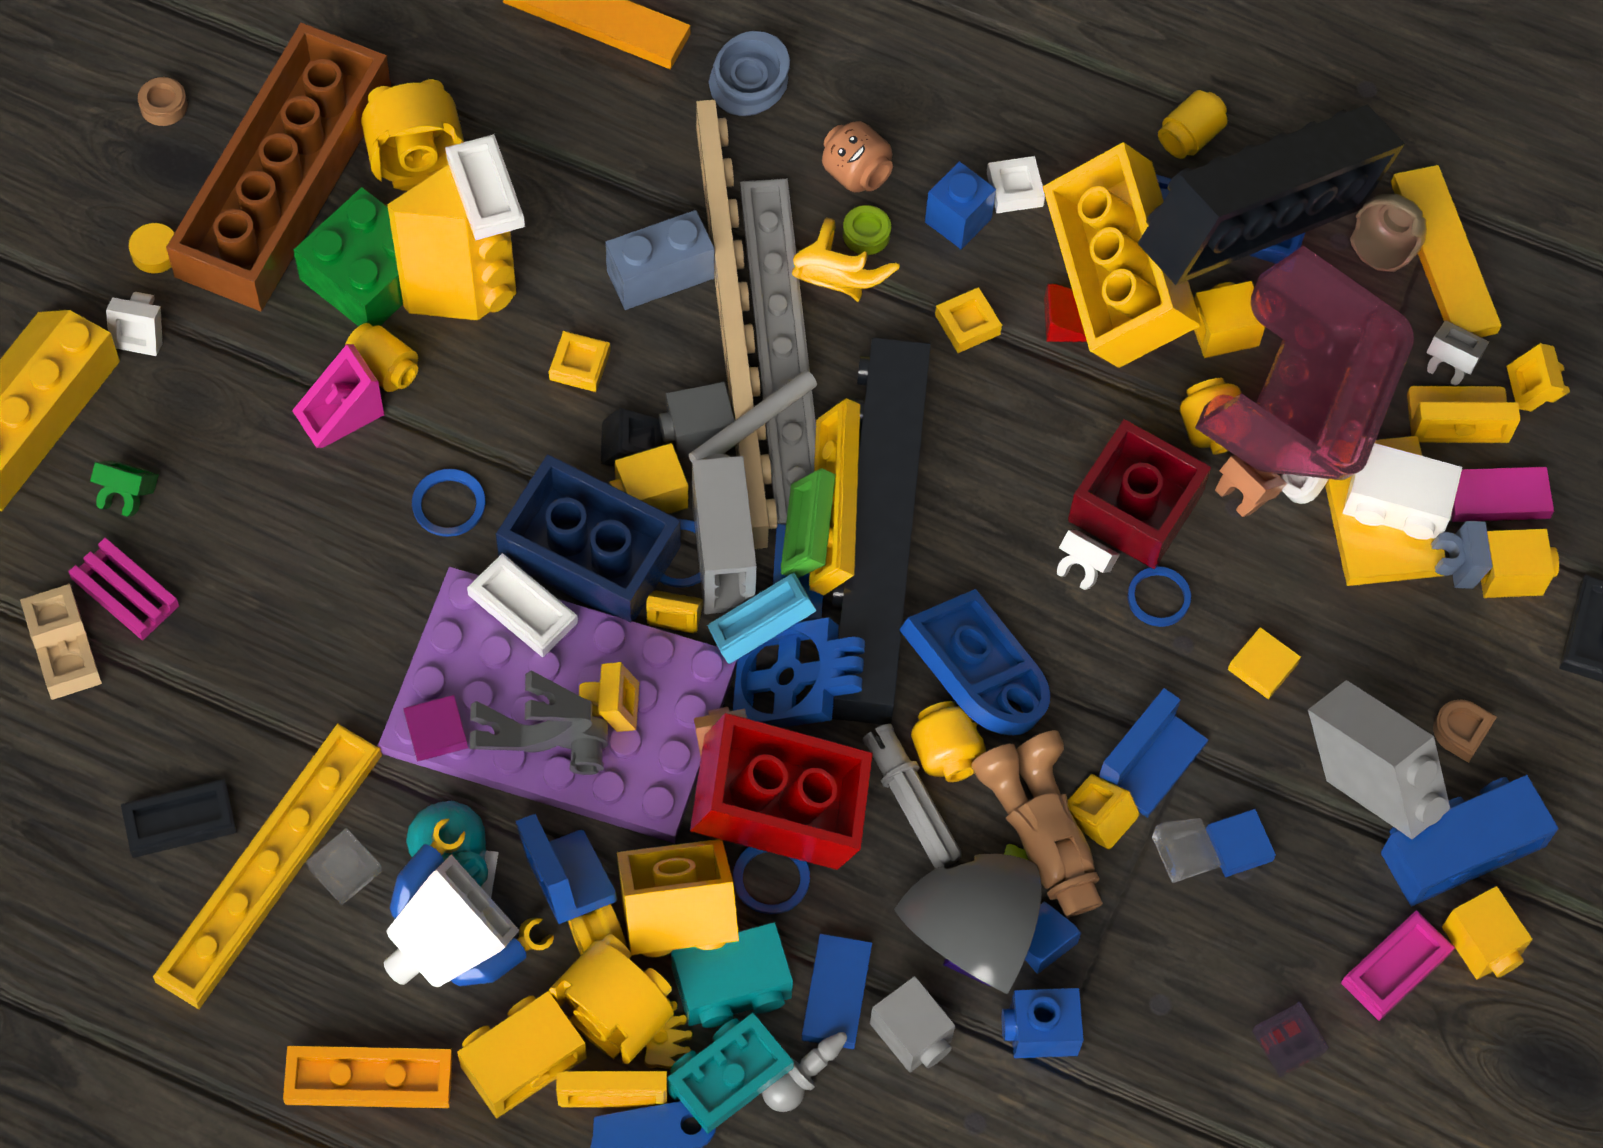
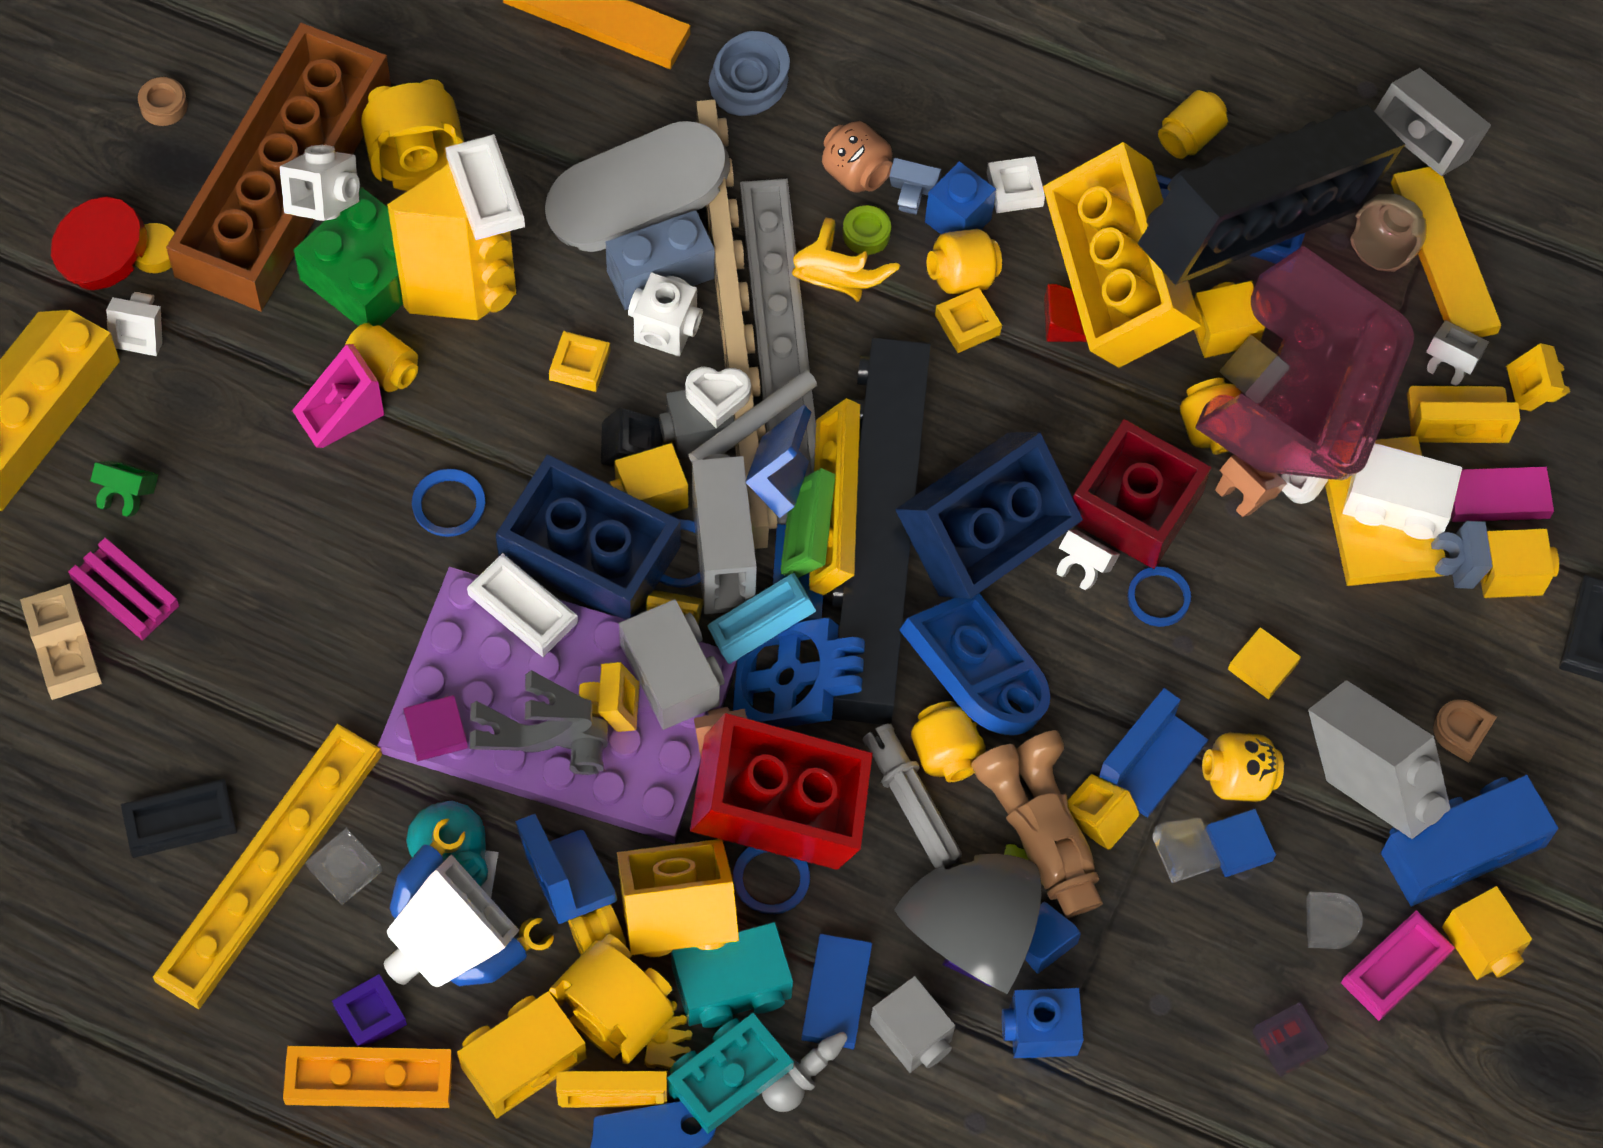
(98, 243): none -> red tile
(319, 183): none -> white brick
(369, 1012): none -> dark purple plate
(637, 185): none -> light grey tile
(665, 313): none -> white brick
(671, 664): none -> light grey brick
(717, 393): none -> white tile
(779, 465): none -> blue panel
(913, 181): none -> sand blue tile
(964, 261): none -> yellow head
(989, 514): none -> dark blue brick
(1243, 767): none -> yellow head
(1254, 369): none -> dark grey tile
(1332, 920): none -> clear tile
(1432, 121): none -> light grey brick

